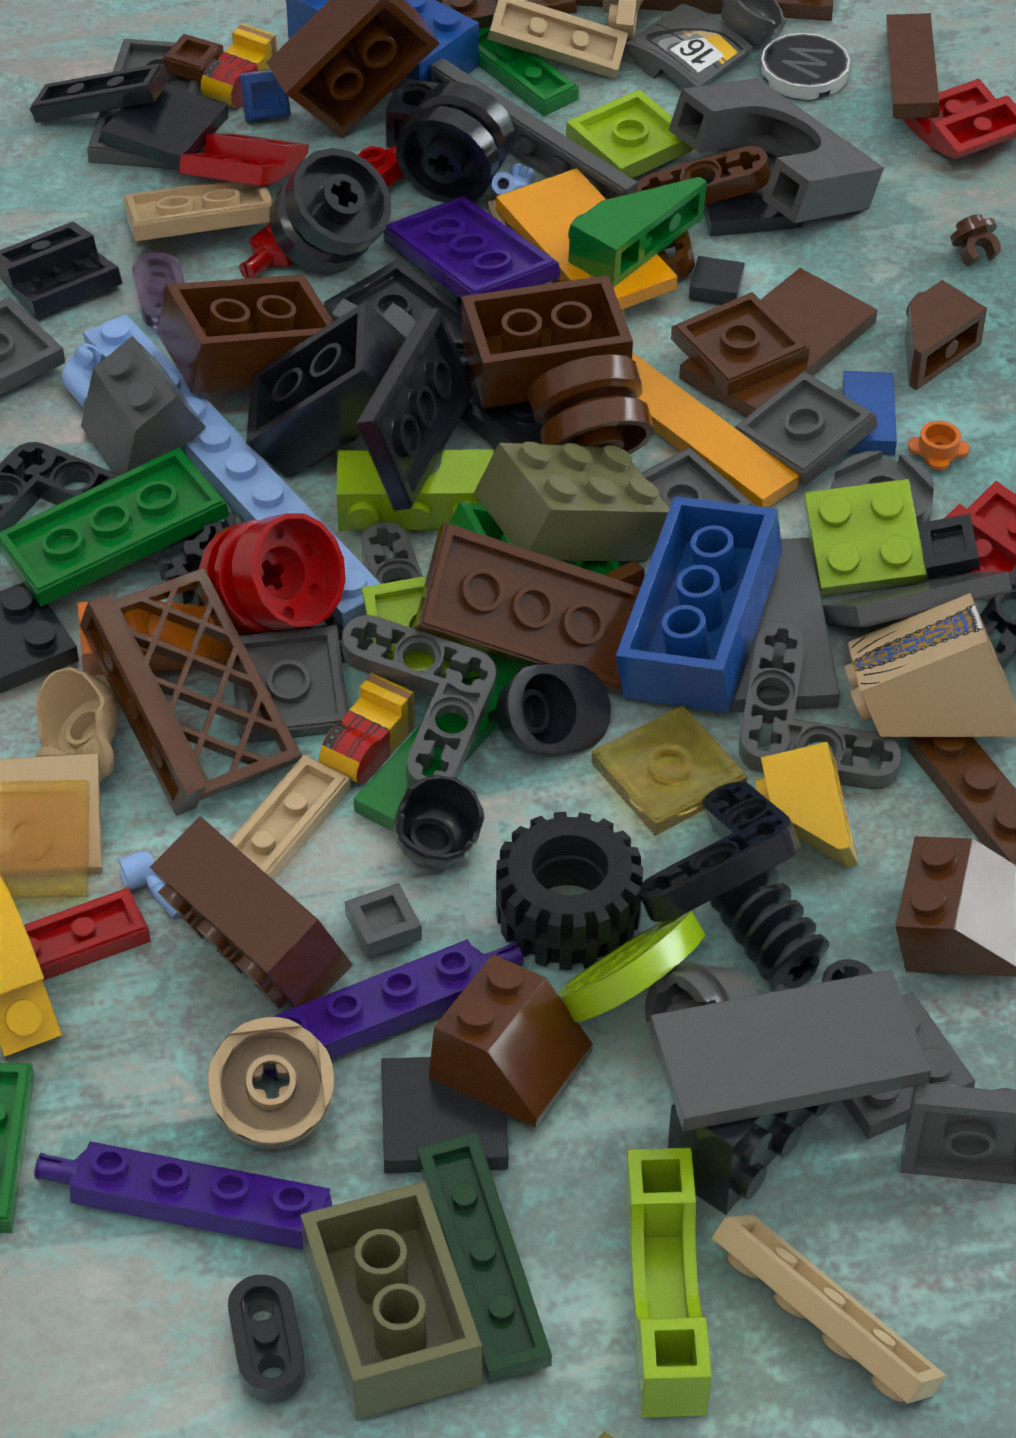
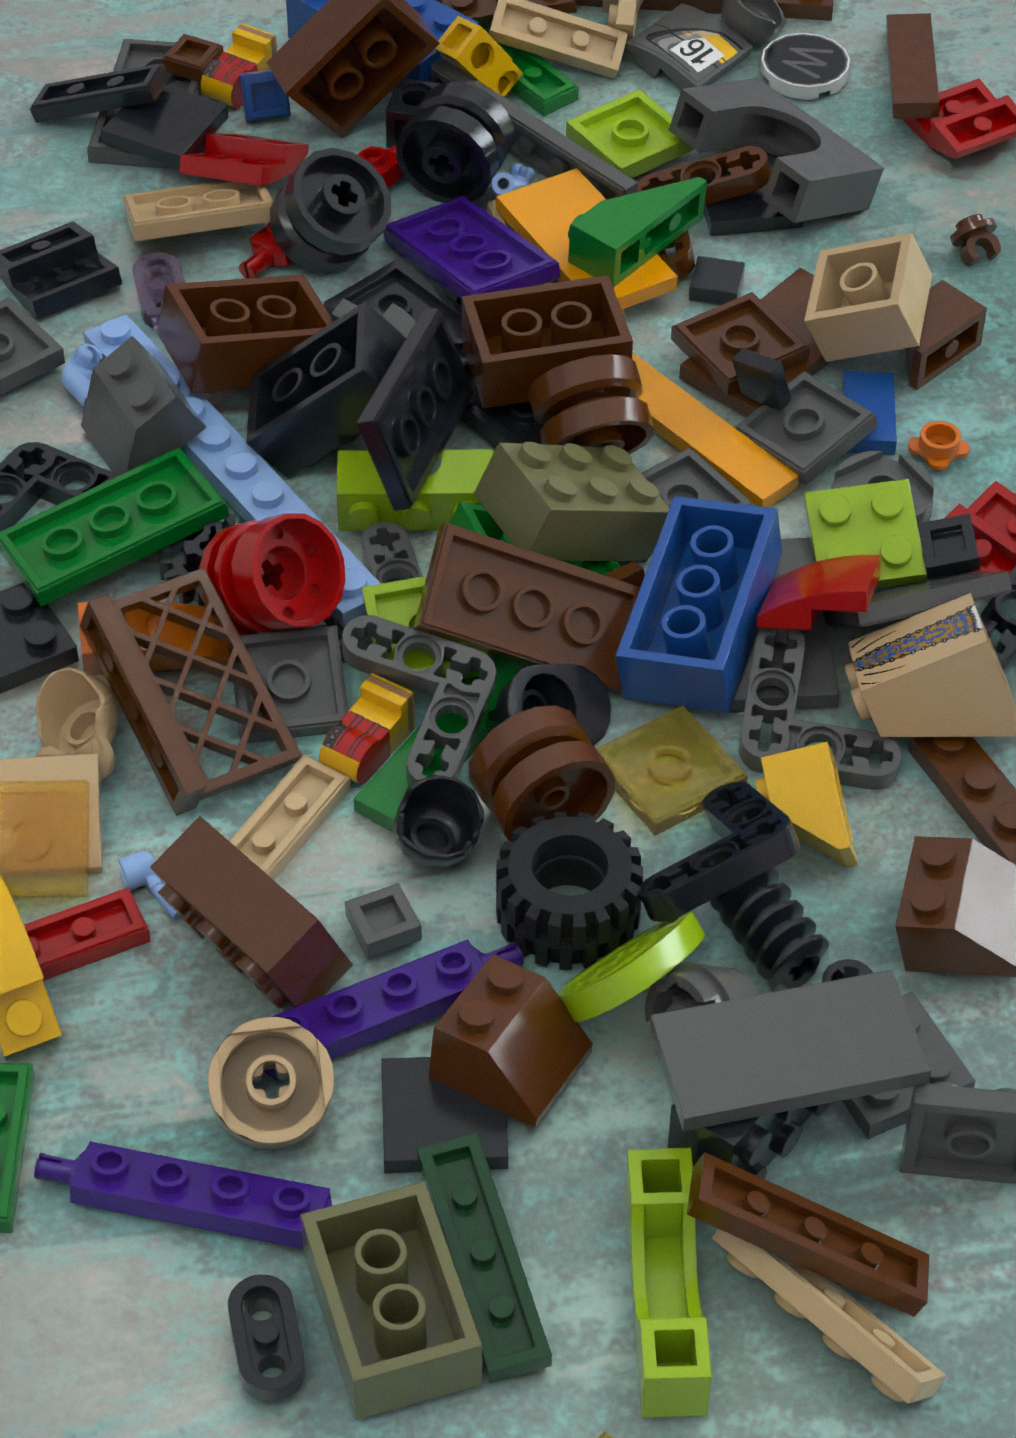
(478, 55): none -> yellow leg
(540, 767): none -> reddish brown wheel
(761, 379): none -> black tile
(808, 1234): none -> reddish brown plate
(829, 585): none -> red slope
(868, 297): none -> tan brick

